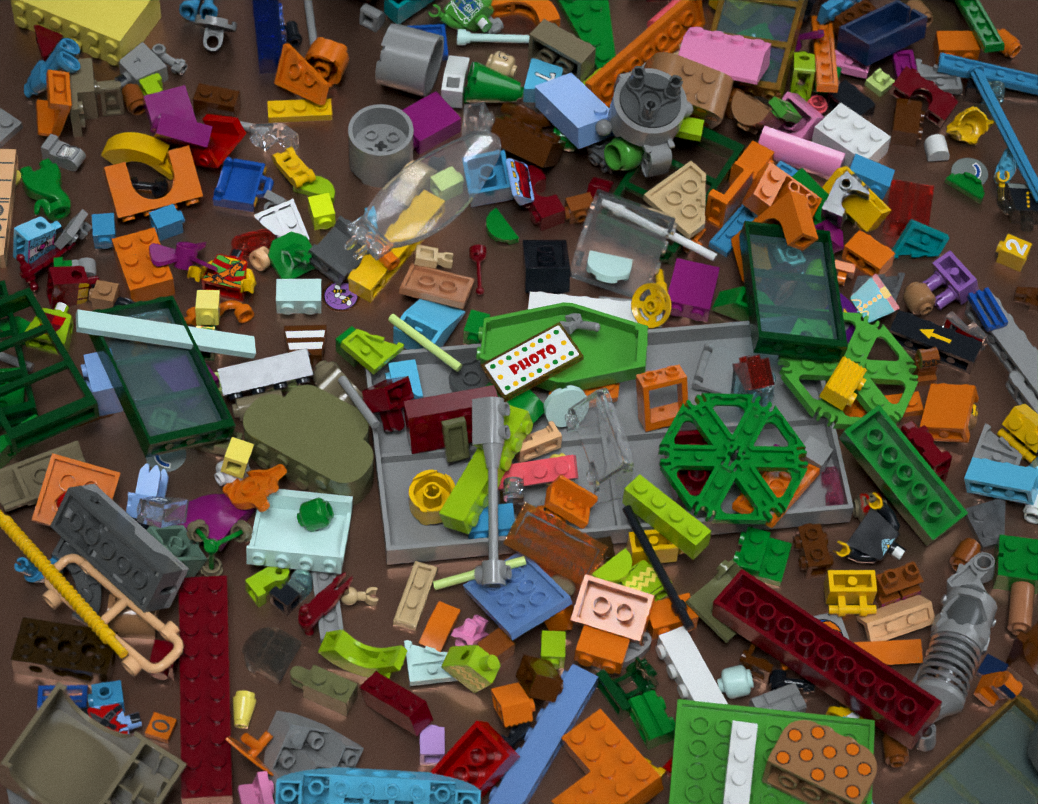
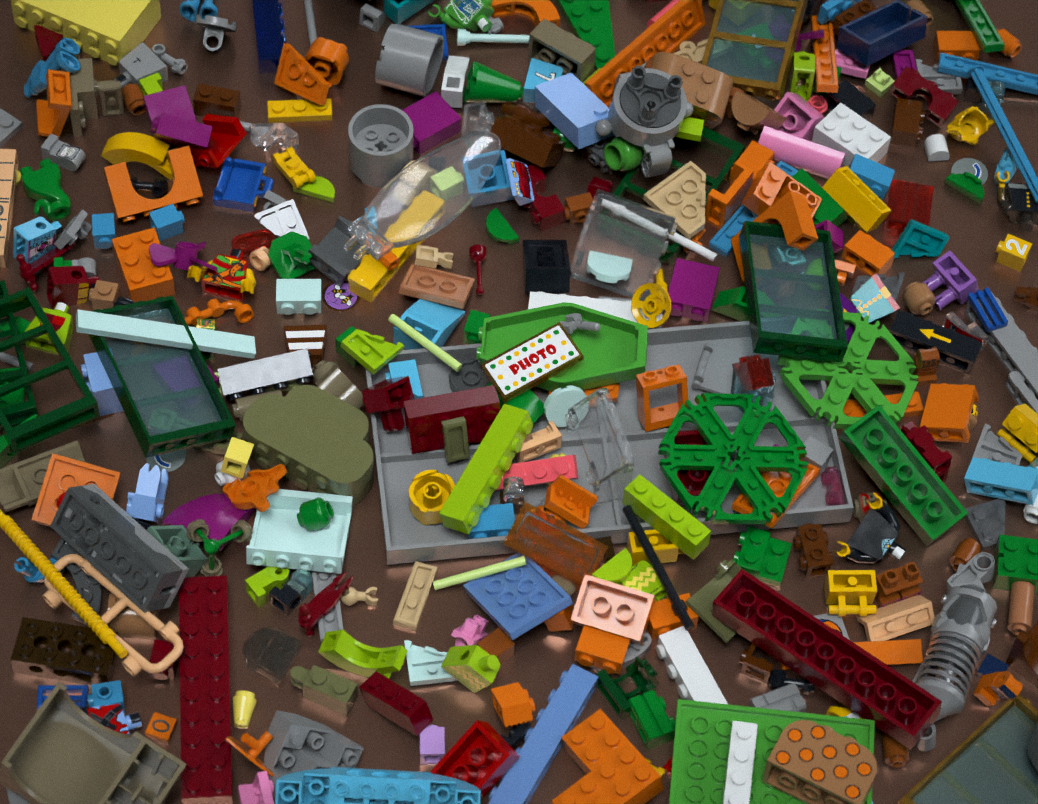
(162, 511): clear slope -> none
(207, 307): light yellow brick -> none
(293, 36): black pin -> none
(321, 211): neon yellow brick -> none
(358, 401): light grey bar -> none
(439, 626): orange slope -> none
(489, 435): light grey bar -> none
(502, 63): tan head -> none
(539, 678): reddish brown brick -> none
(553, 647): lime brick -> none
(733, 55): bright pink slope -> none
(736, 681): light aqua head -> none
(784, 110): bright green plate -> none
(843, 383): yellow brick -> none
(844, 186): tile -> none

